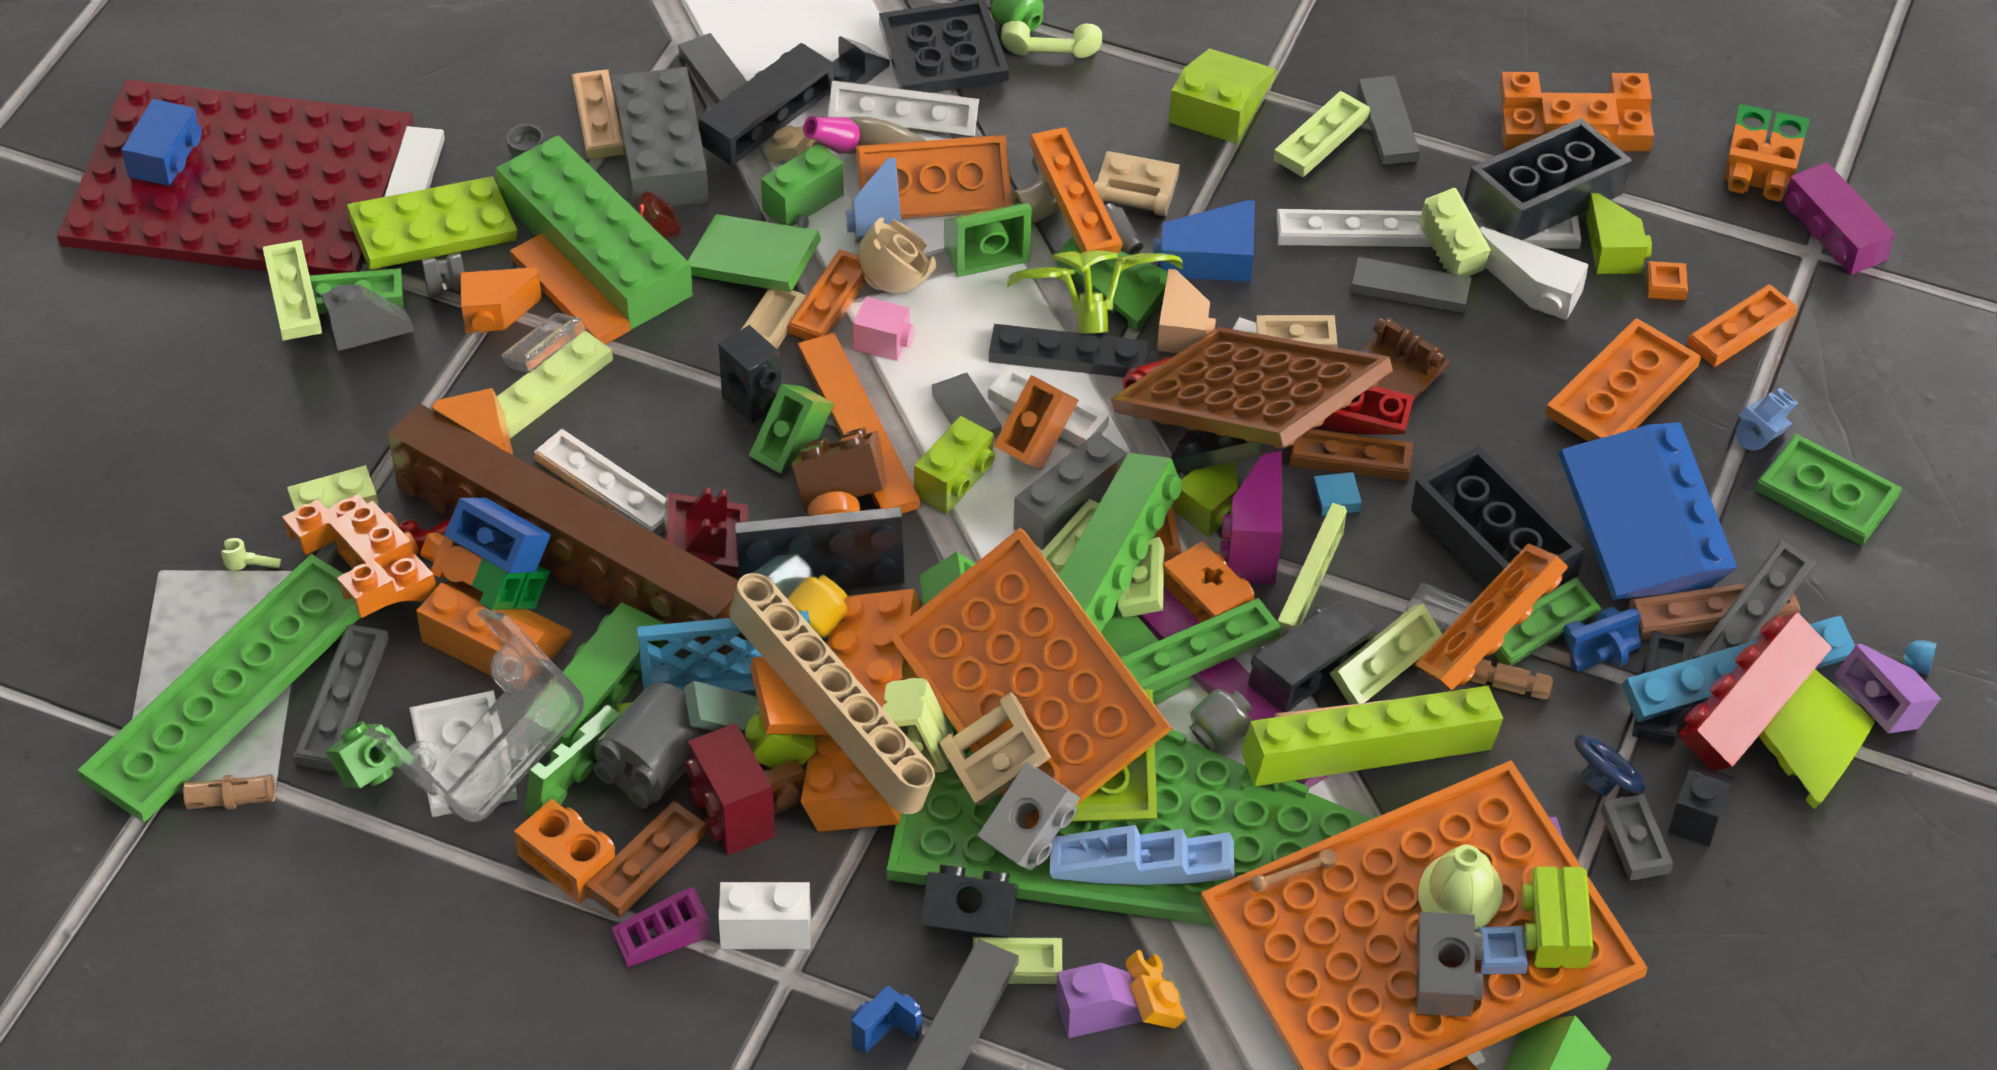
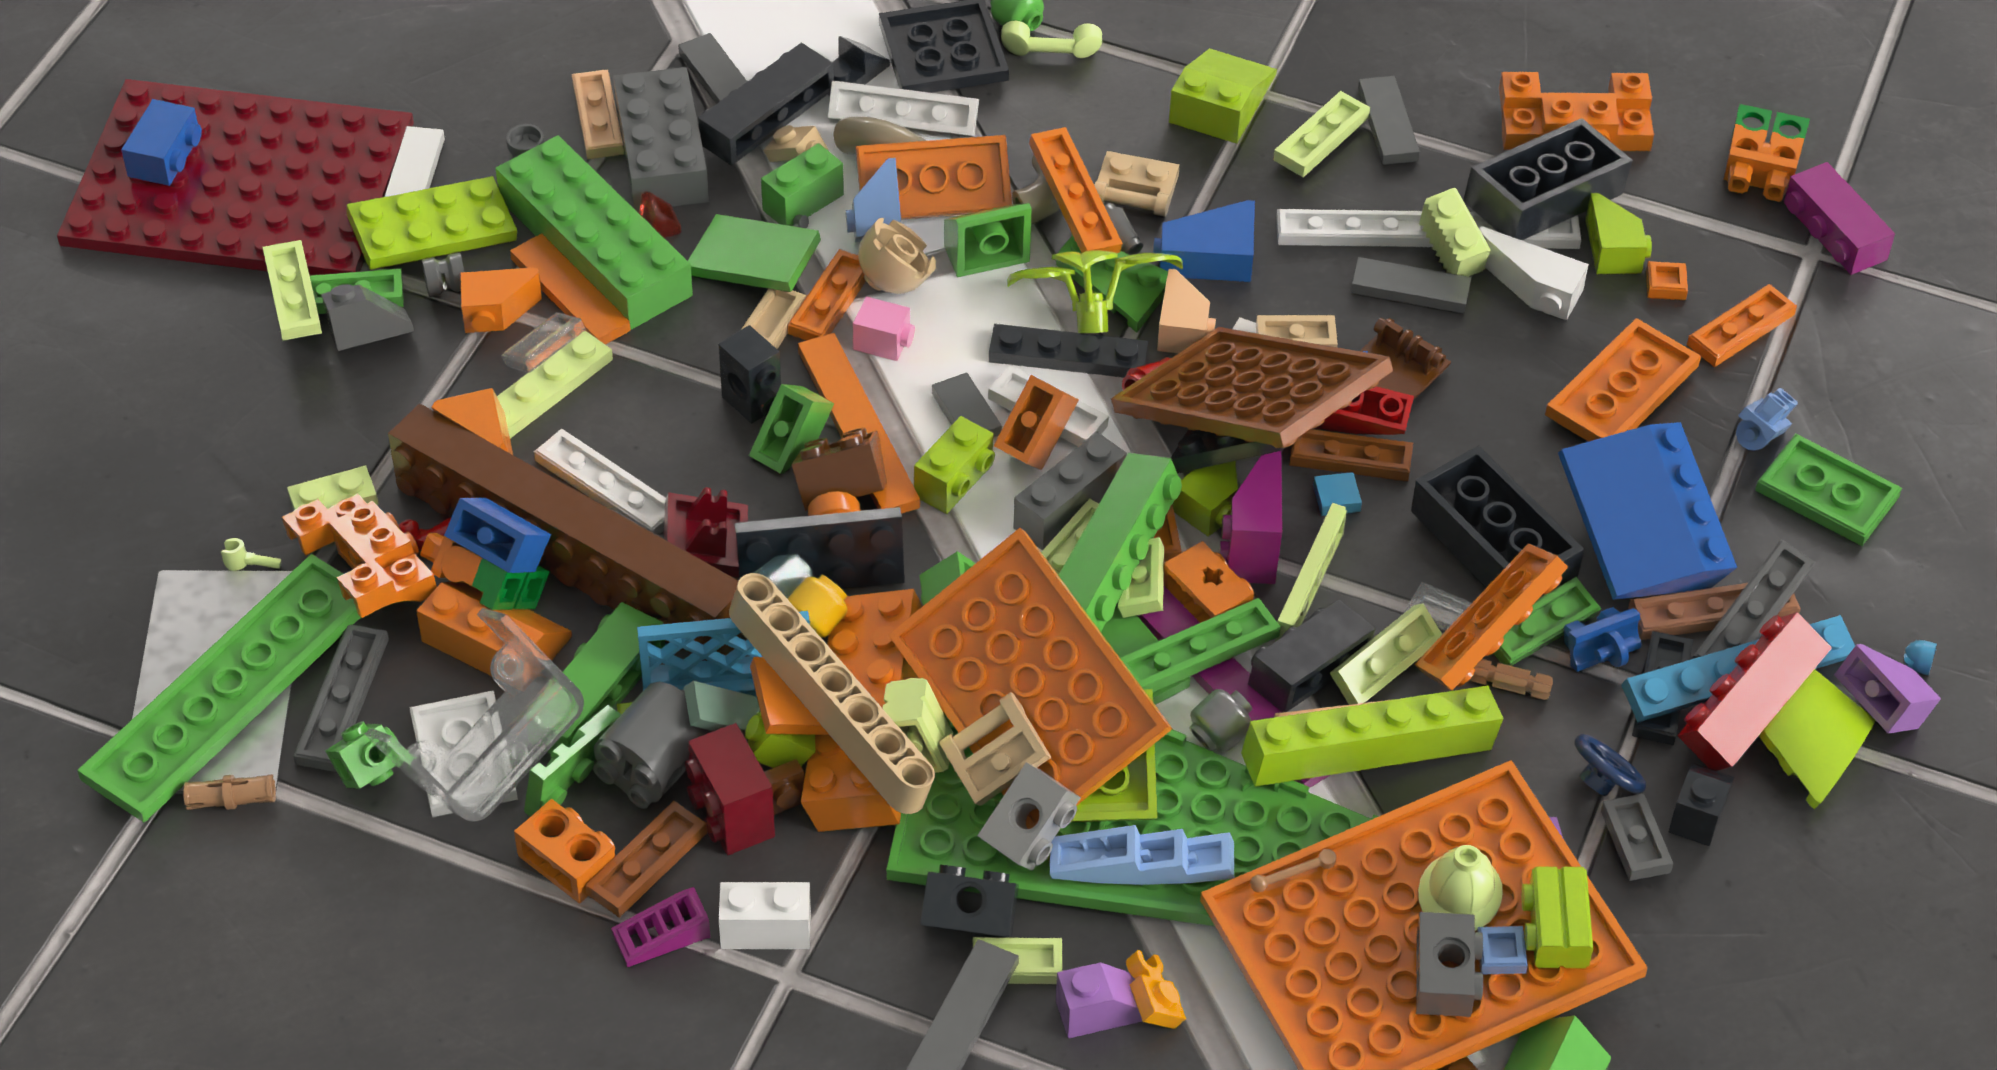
(832, 132): dark pink cone -> none
(876, 1018): blue bracket -> none

